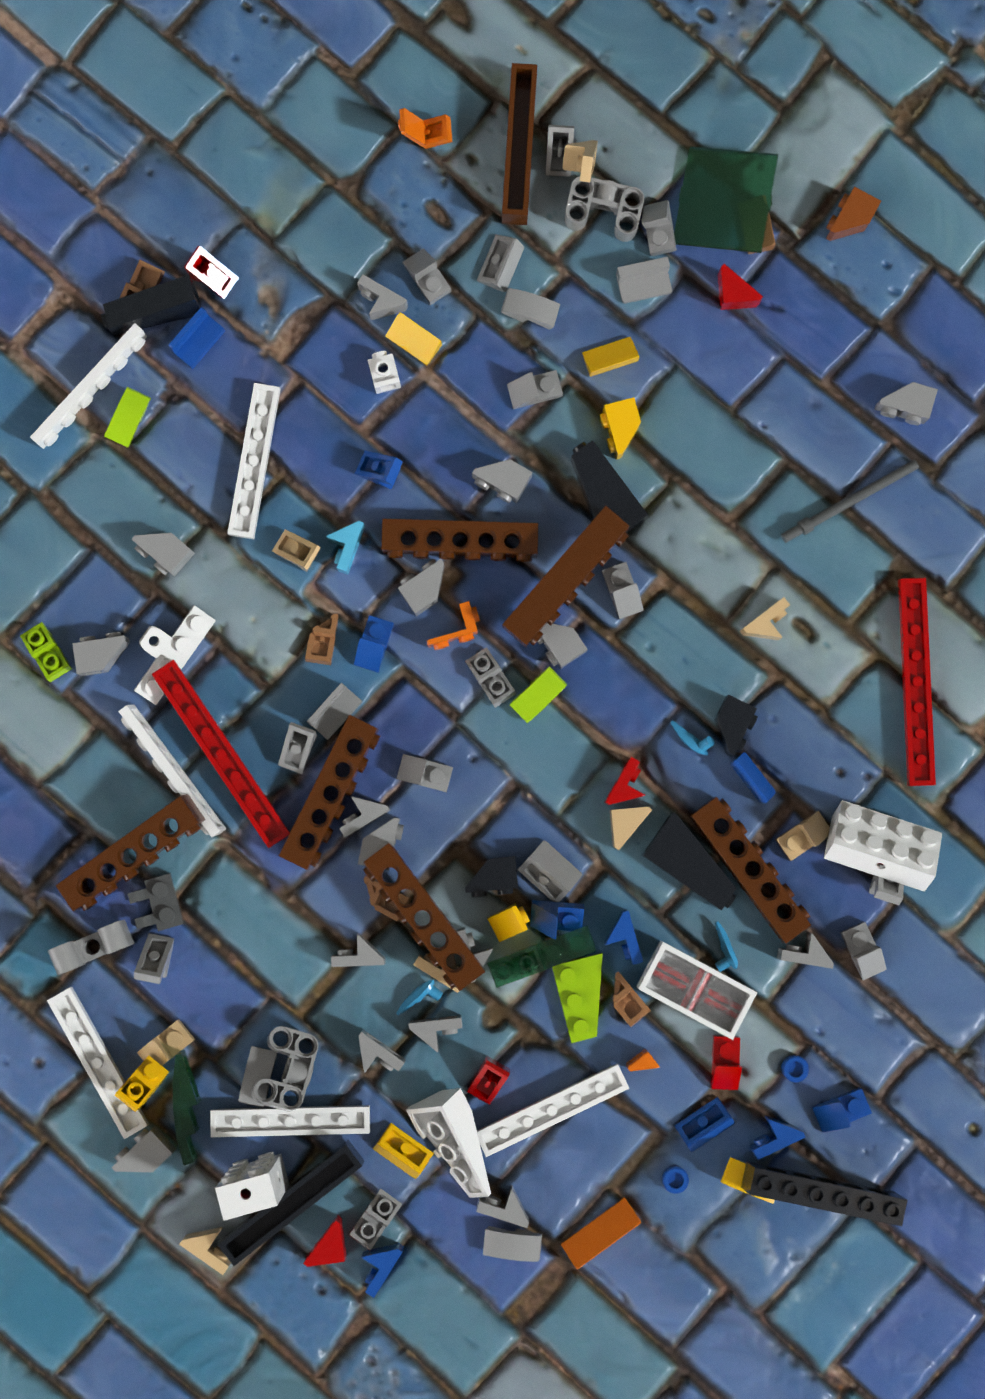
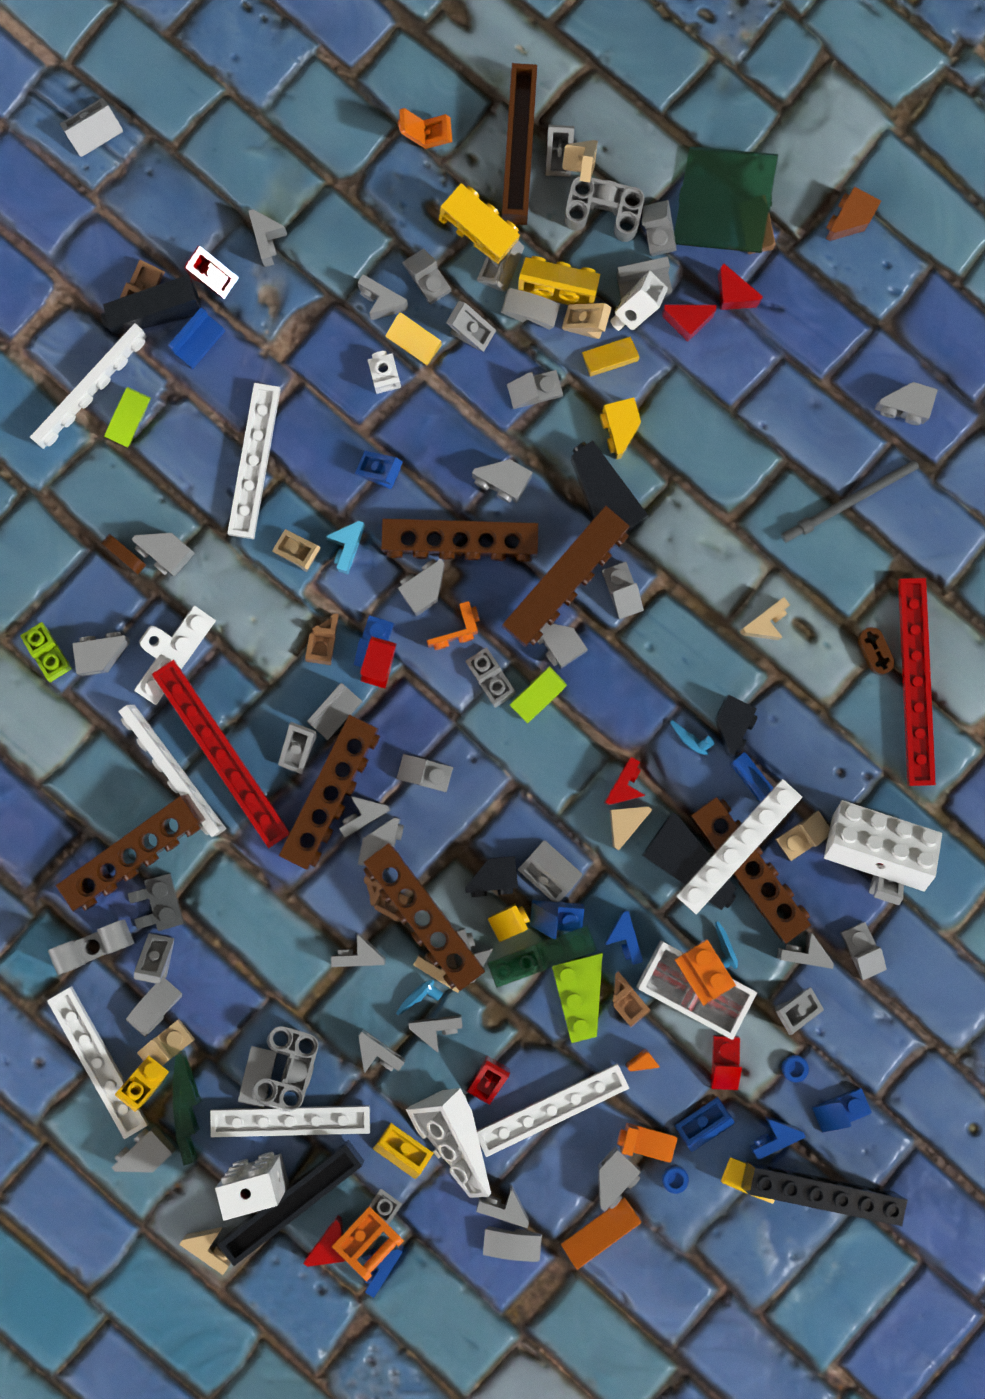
(91, 127): none -> panel
(123, 554): none -> reddish brown beam
(153, 1007): none -> light grey slope
(265, 230): none -> light grey slope
(361, 1237): none -> orange plate
(378, 662): none -> red slope
(470, 326): none -> light grey slope
(479, 223): none -> yellow wedge
(558, 281): none -> yellow slope
(587, 319): none -> tan slope
(614, 1176): none -> light grey slope
(639, 302): none -> white torso
(646, 1142): none -> orange bracket
(688, 318): none -> red slope
(705, 972): none -> orange plate
(739, 846): none -> white plate
(799, 1010): none -> light grey slope
(870, 654): none -> reddish brown beam

